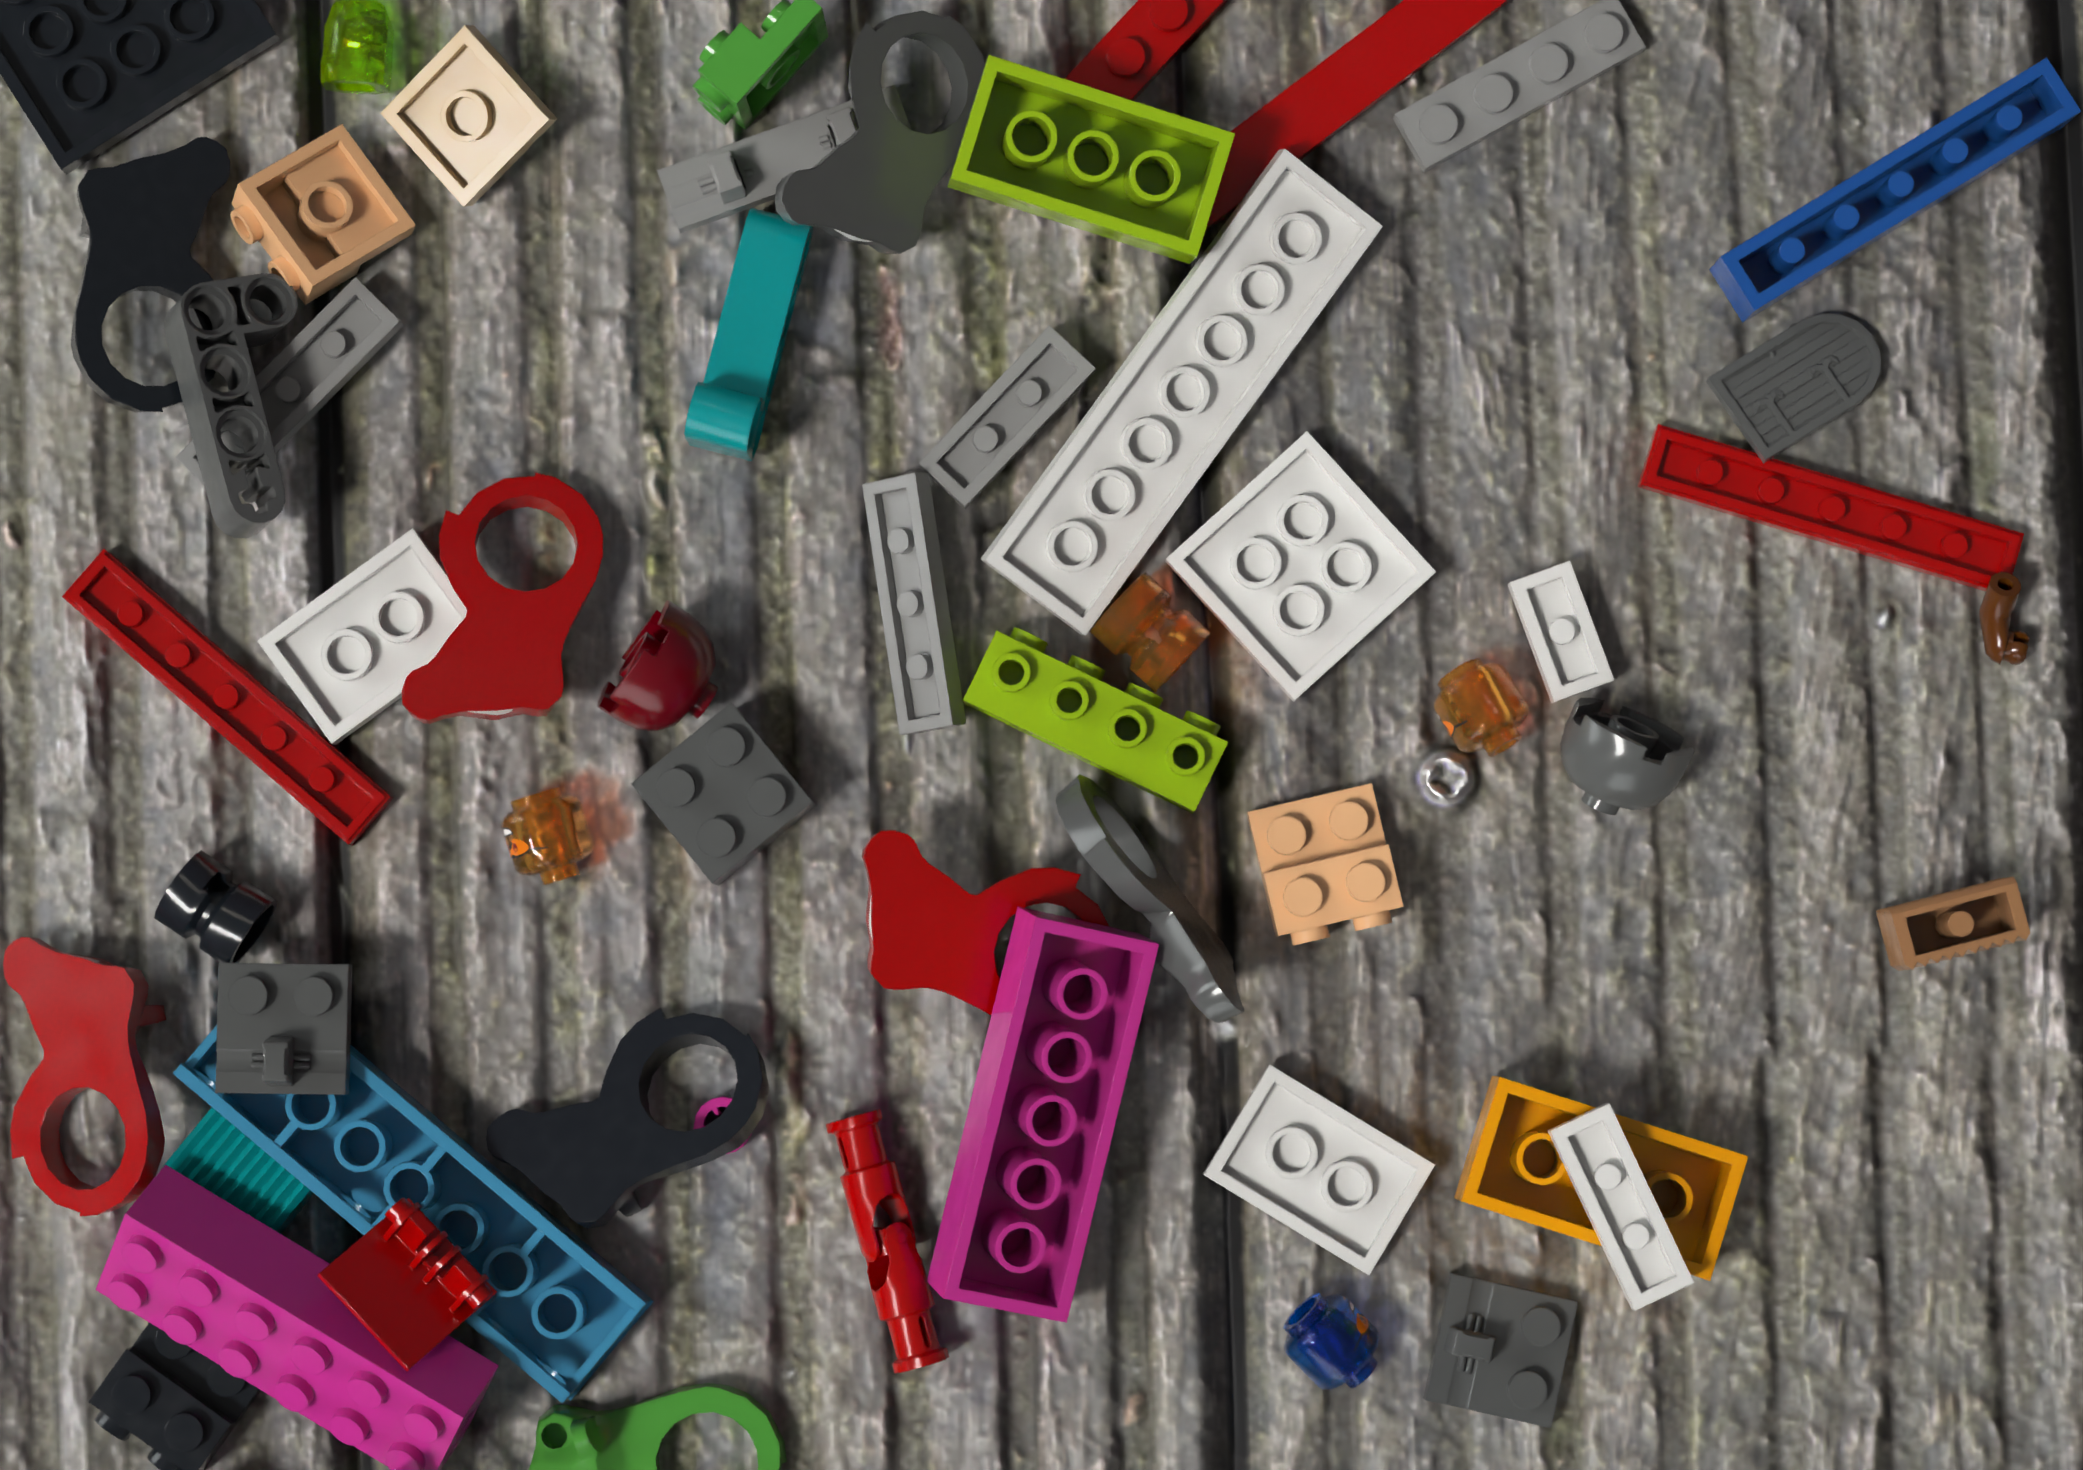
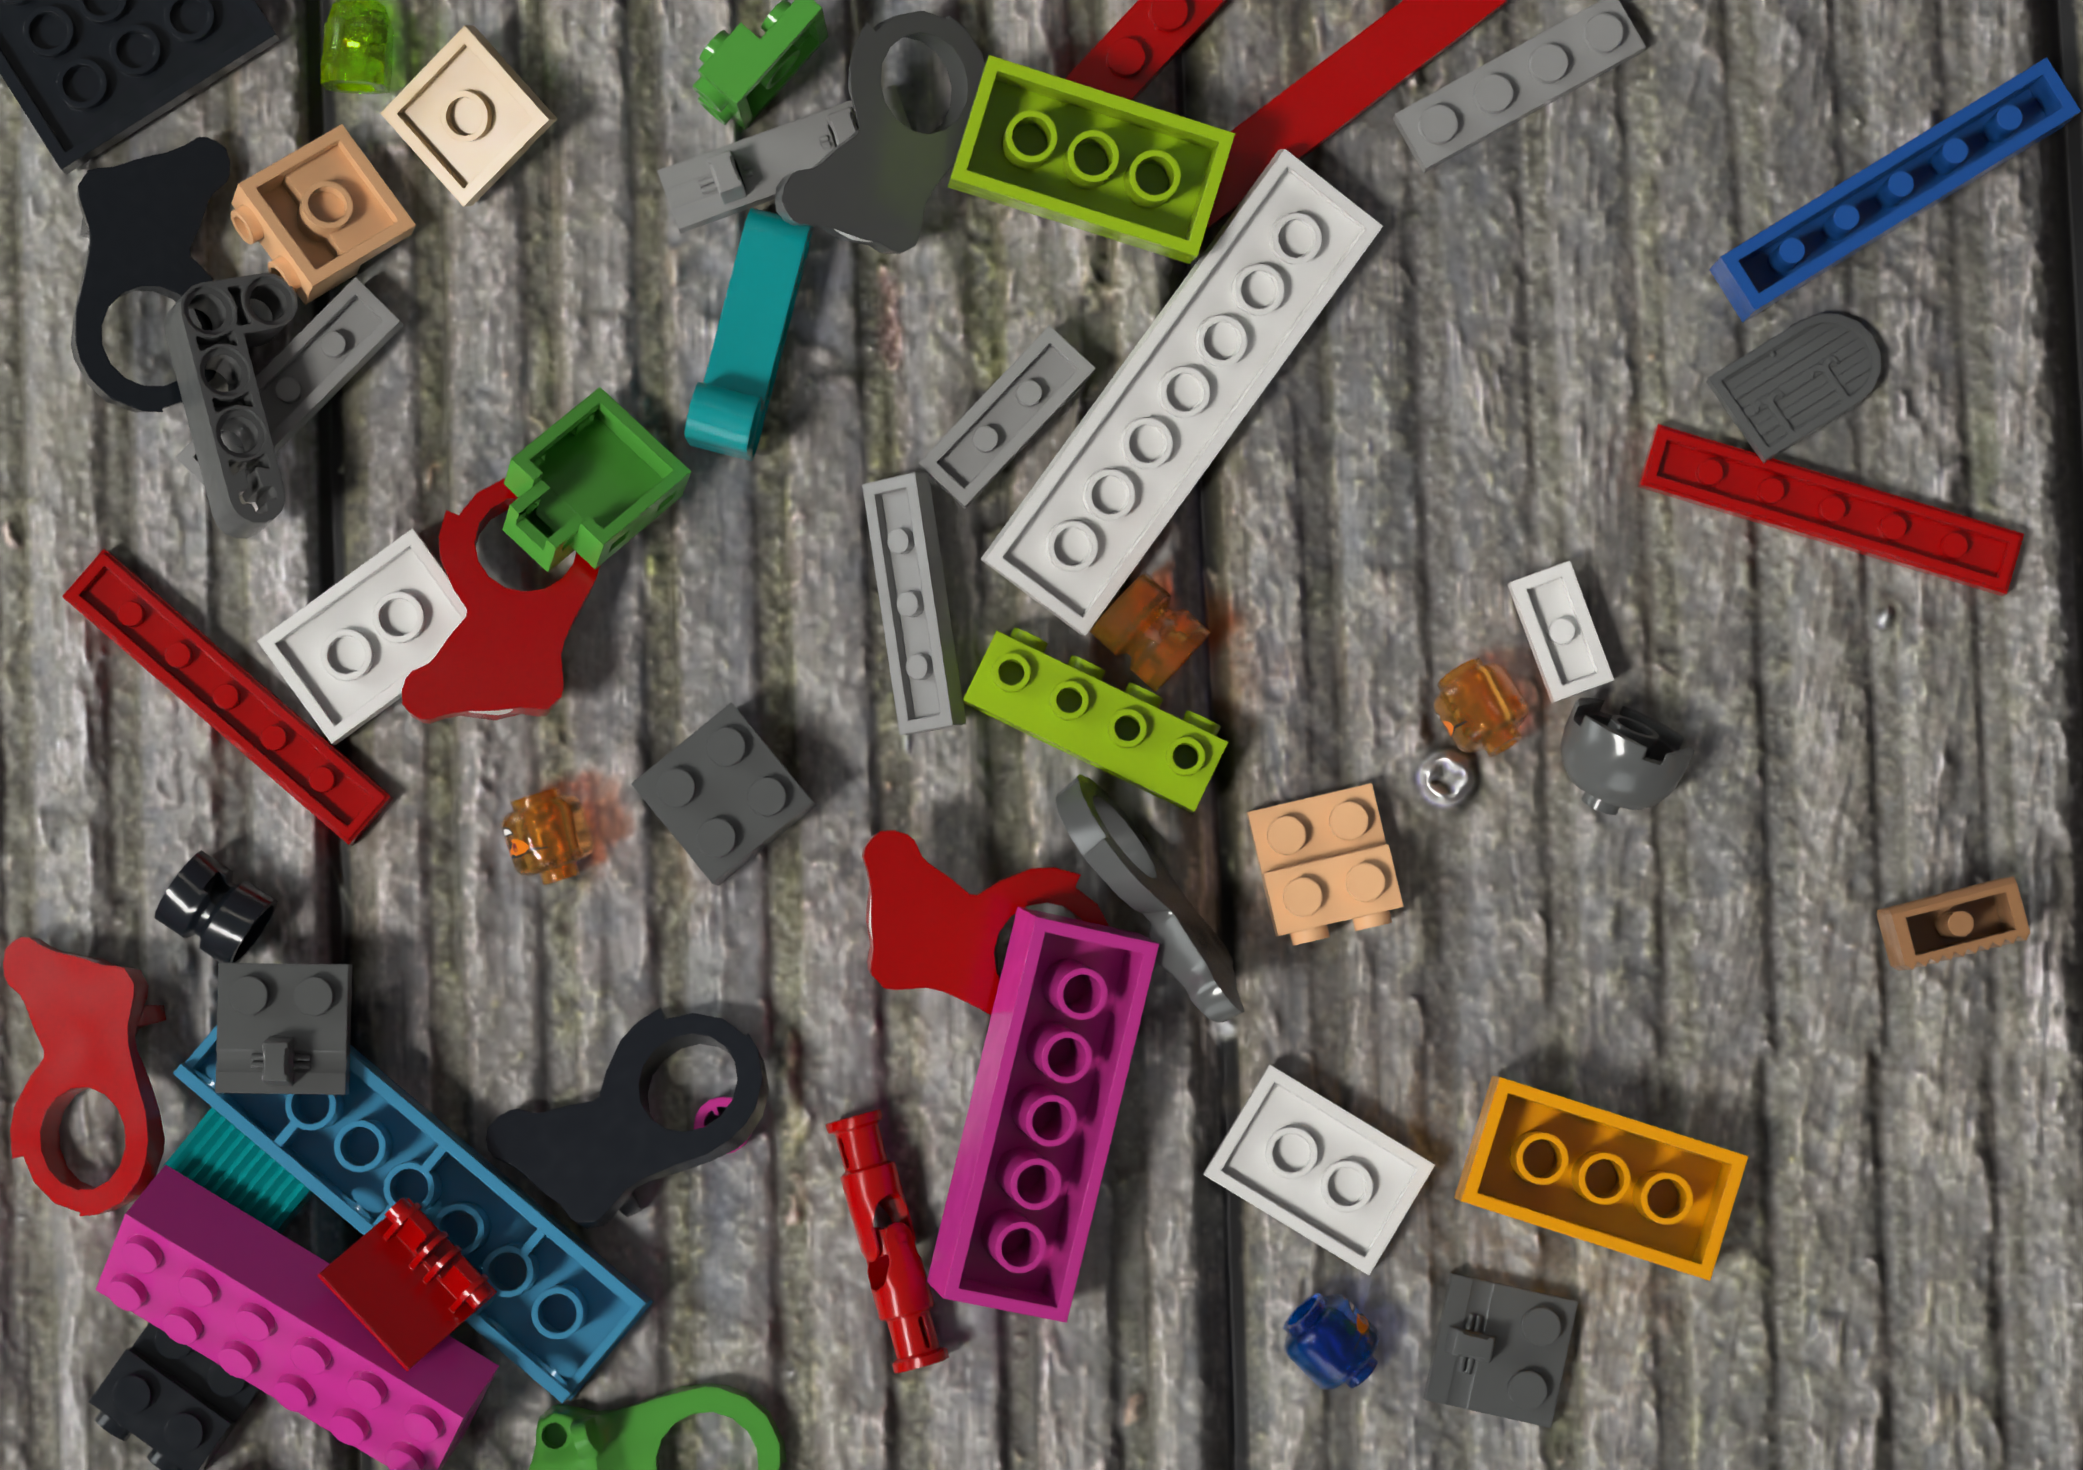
(589, 484): none -> bright green piece
(663, 673): dark red cylinder -> none
(1300, 566): white plate -> none
(1620, 1206): white plate -> none
(1995, 620): reddish brown arm -> none

